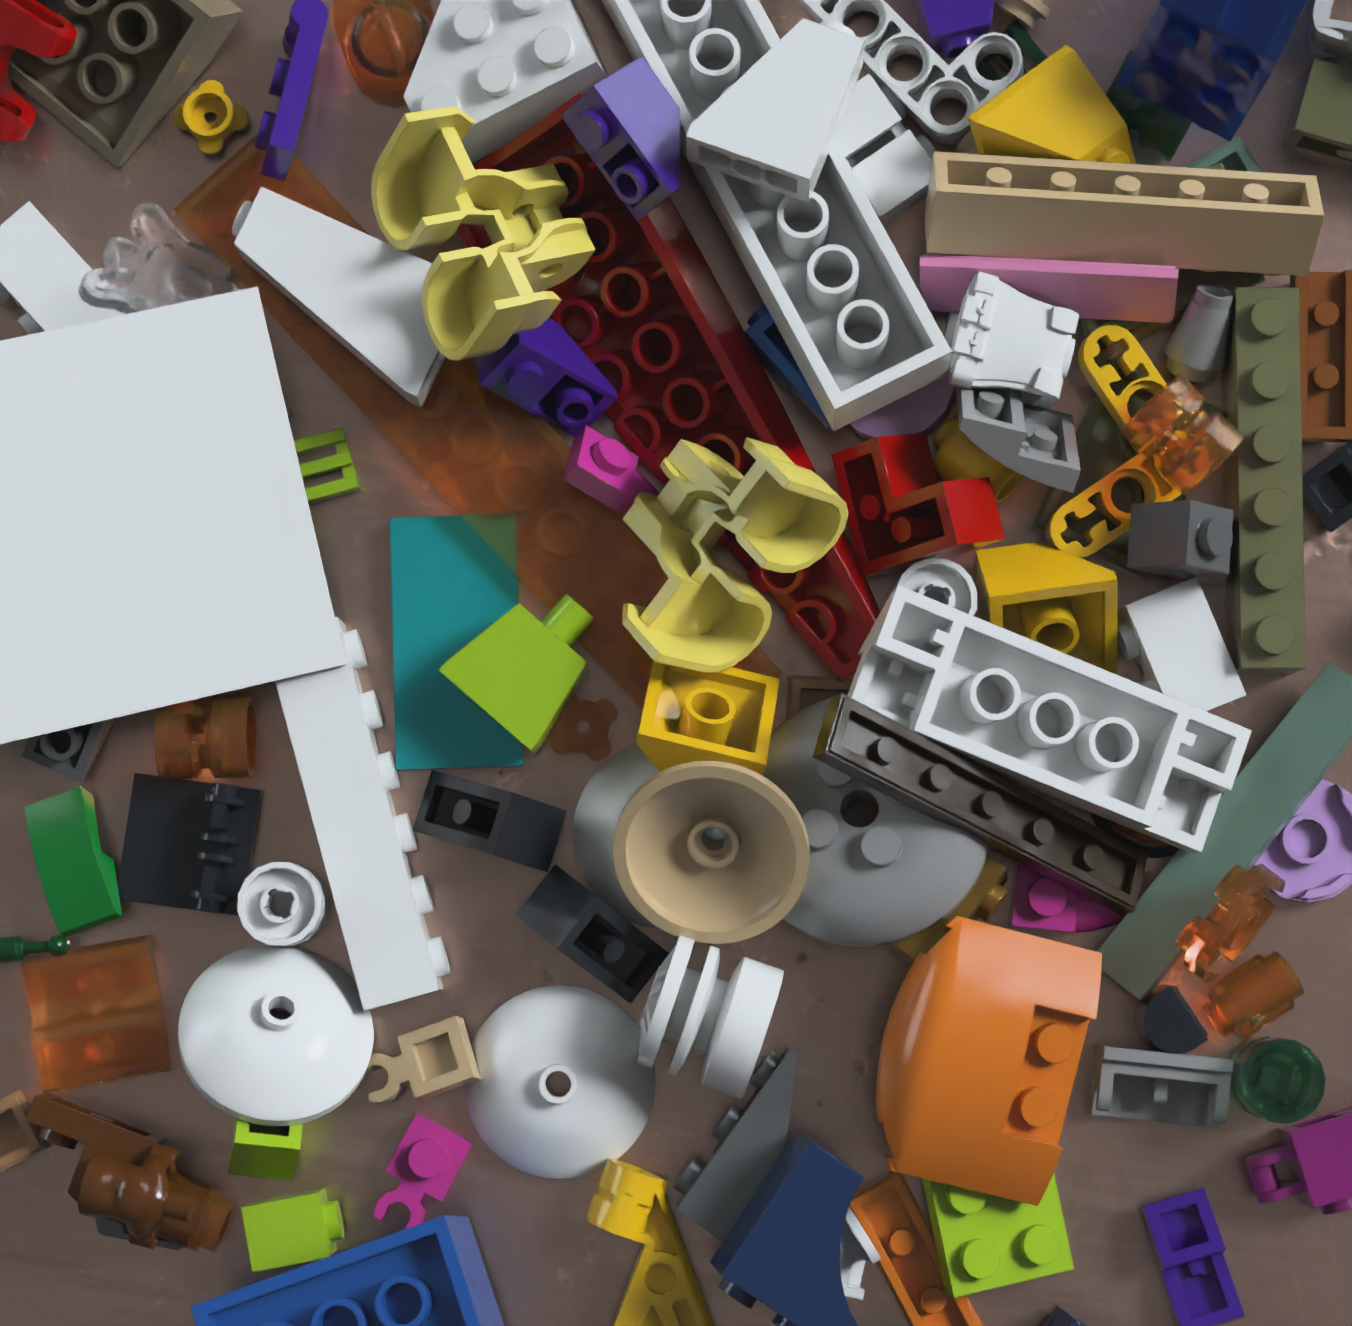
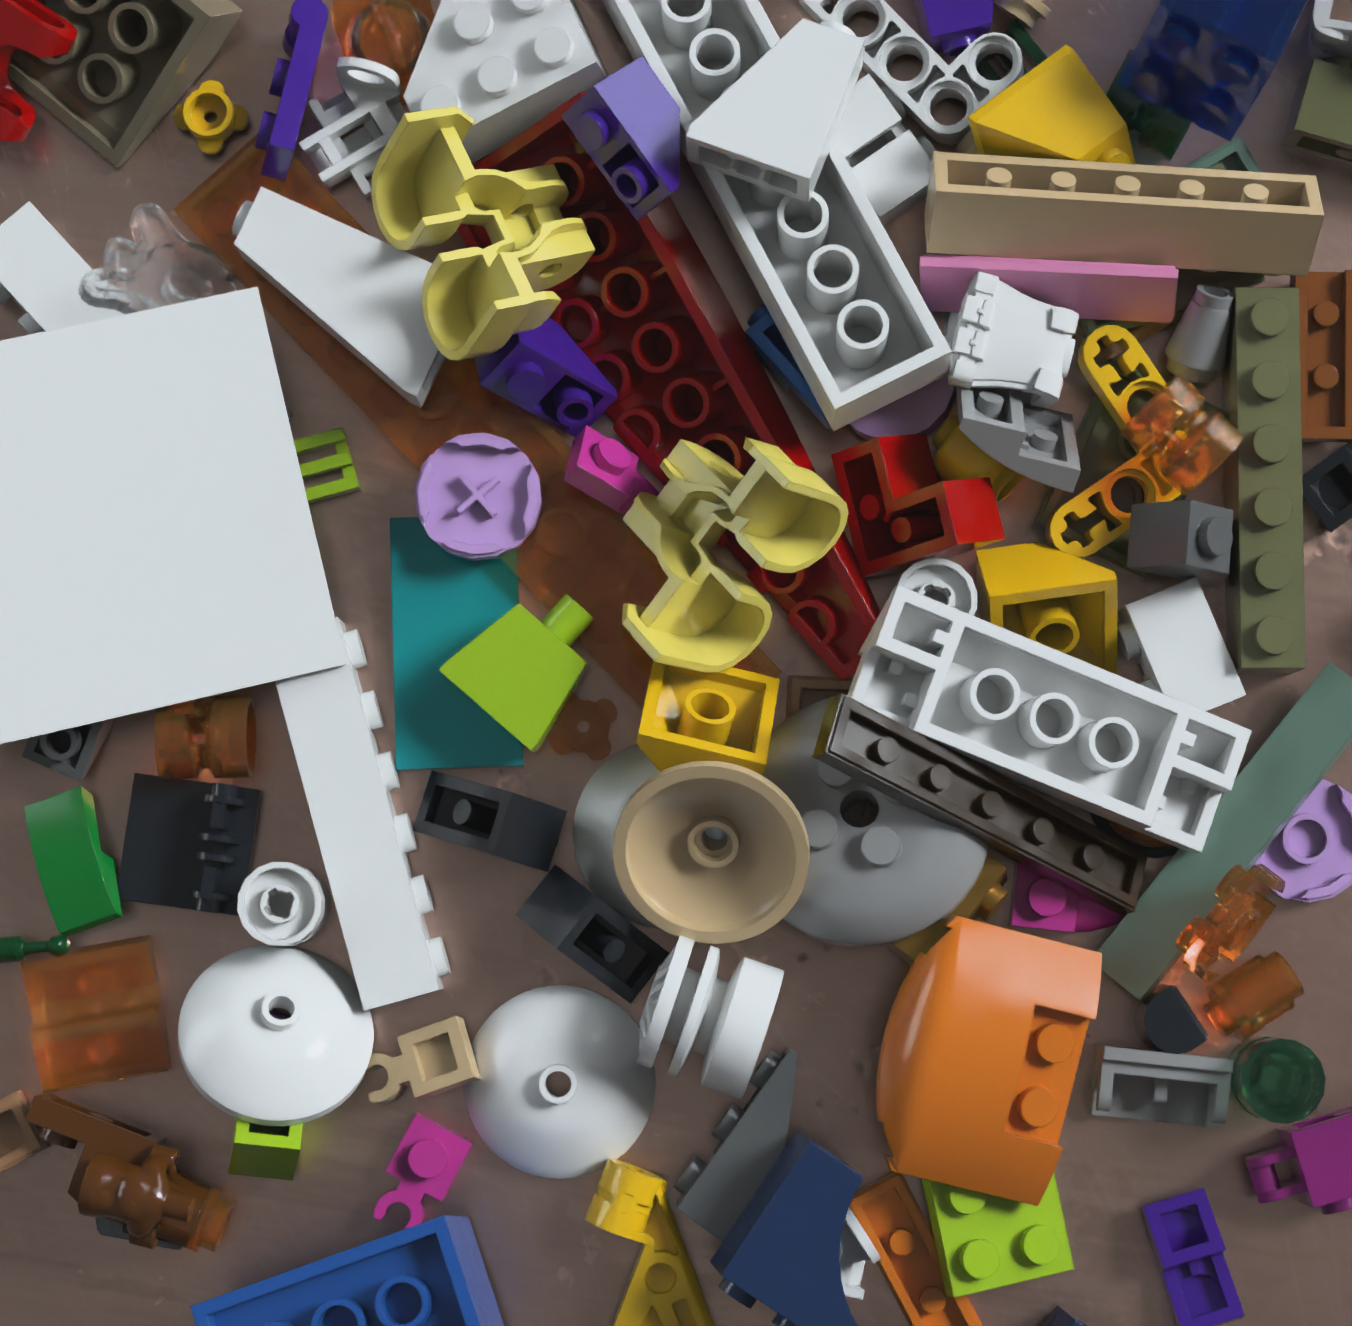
(291, 1229): lime brick -> none
(363, 100): none -> white piece
(478, 496): none -> lavender tile

